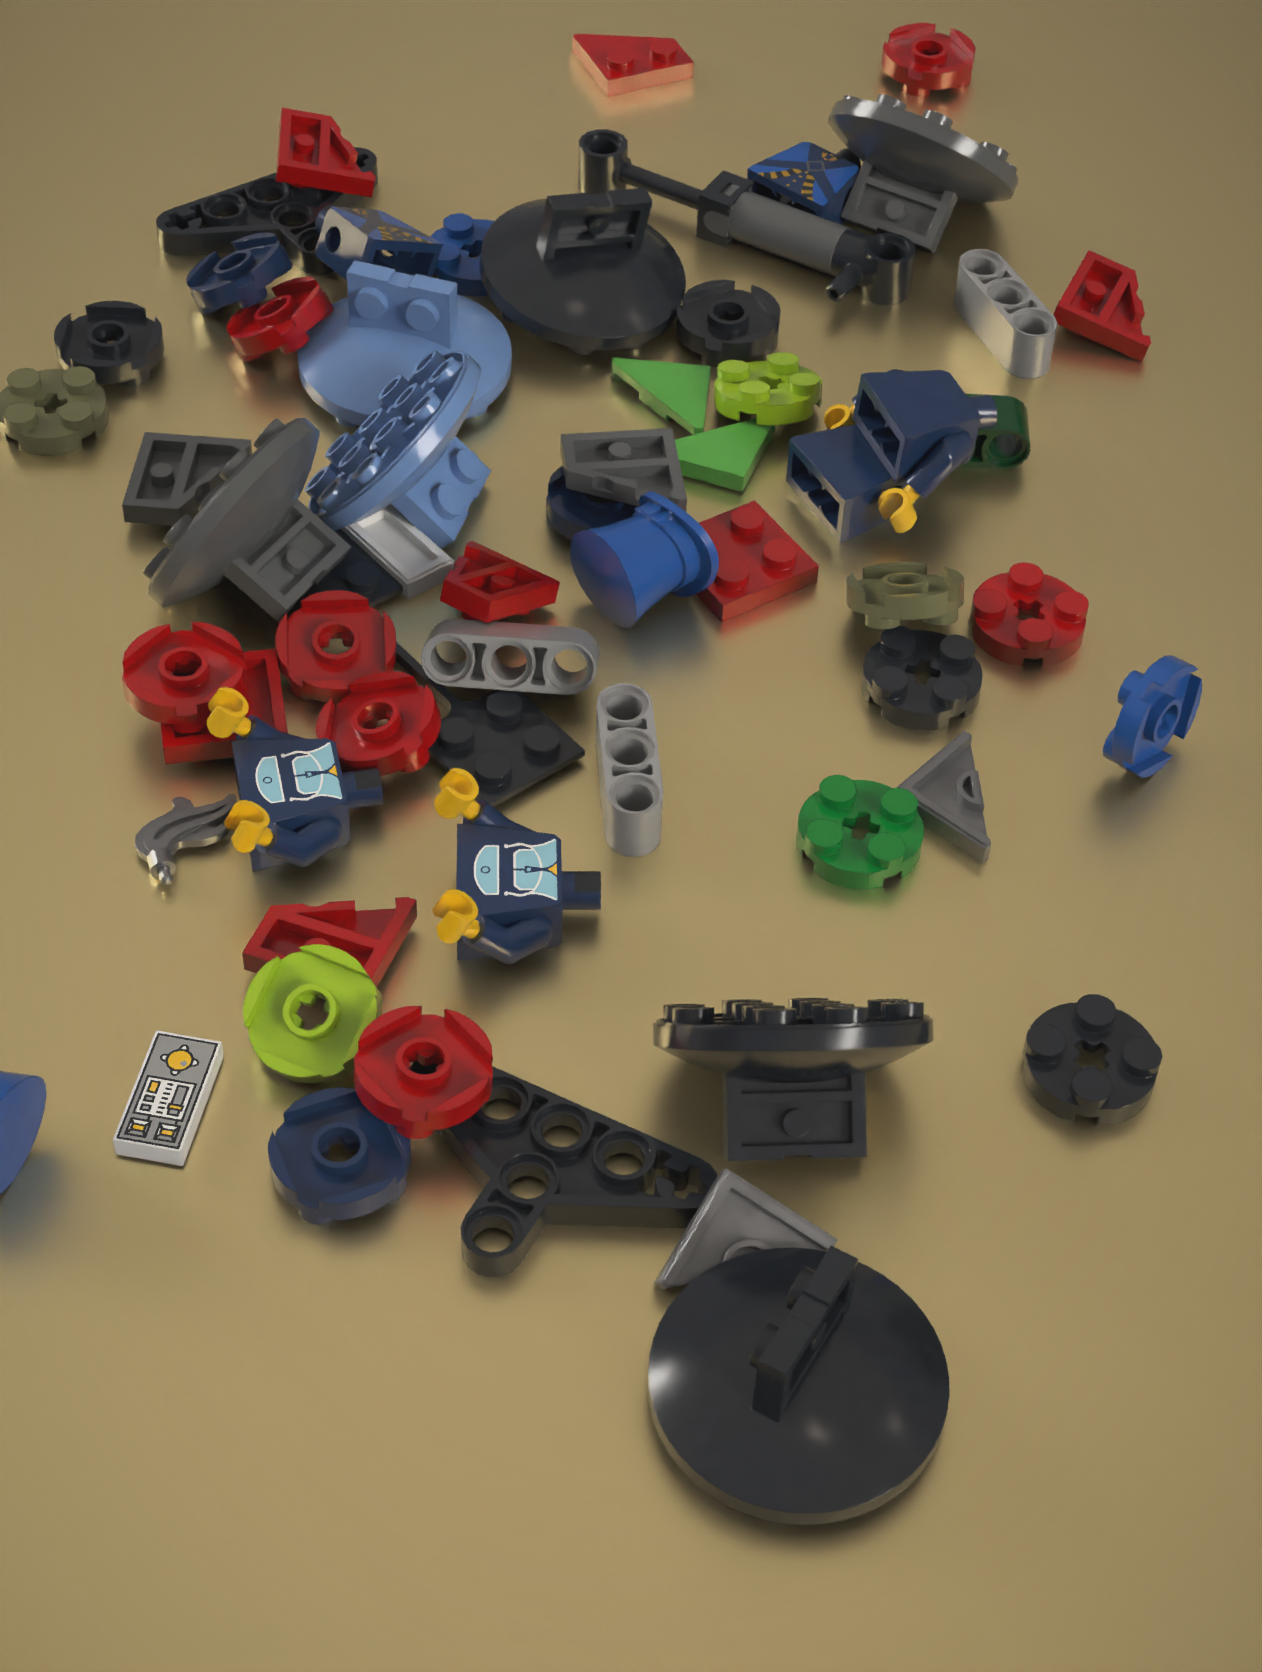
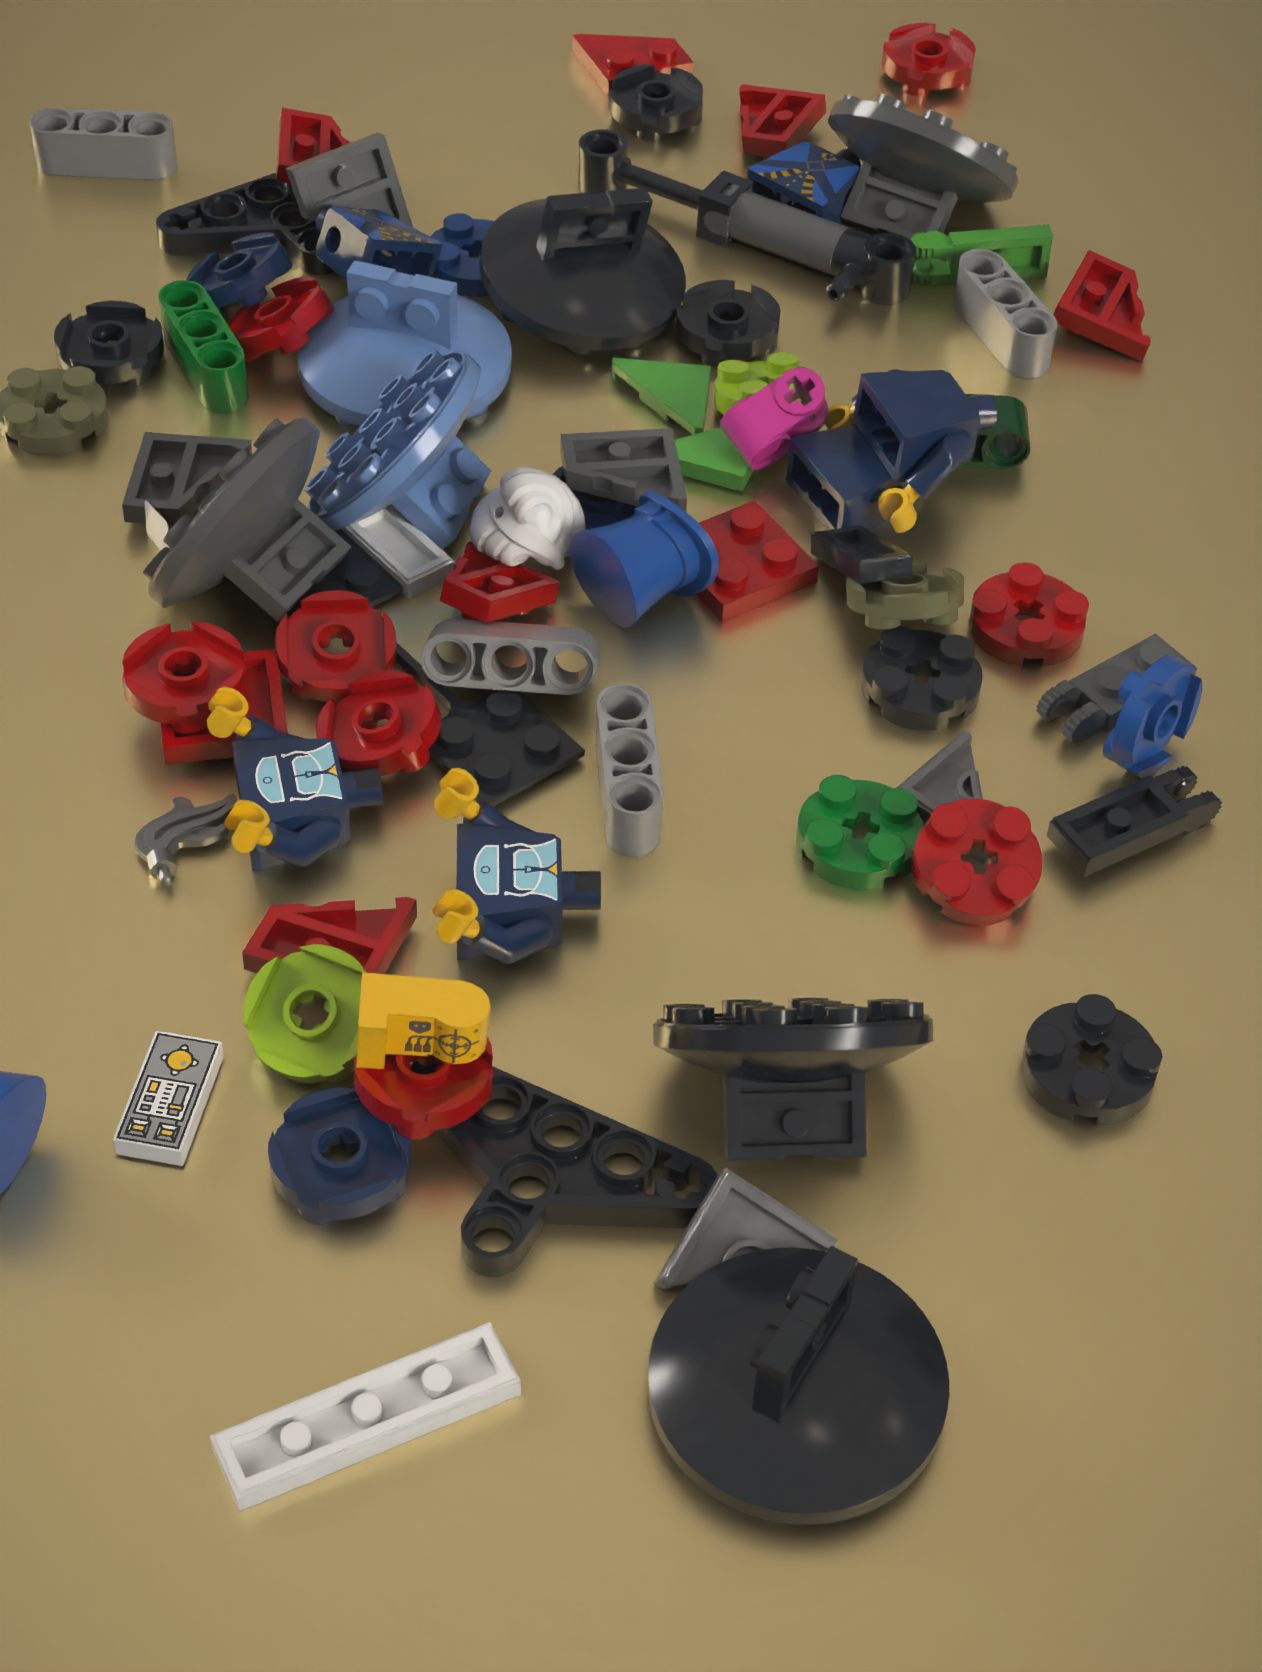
(103, 143): none -> light grey beam
(155, 526): none -> white sticker
(203, 346): none -> green beam
(351, 177): none -> dark grey wing
(364, 1416): none -> white tile
(420, 1019): none -> yellow leg
(527, 518): none -> white hair
(656, 101): none -> black plate
(768, 419): none -> dark pink piece
(777, 118): none -> red wing
(861, 554): none -> black tile
(983, 826): none -> red plate
(1023, 248): none -> bright green hinge
(1098, 688): none -> dark grey hinge
(1131, 820): none -> black hinge

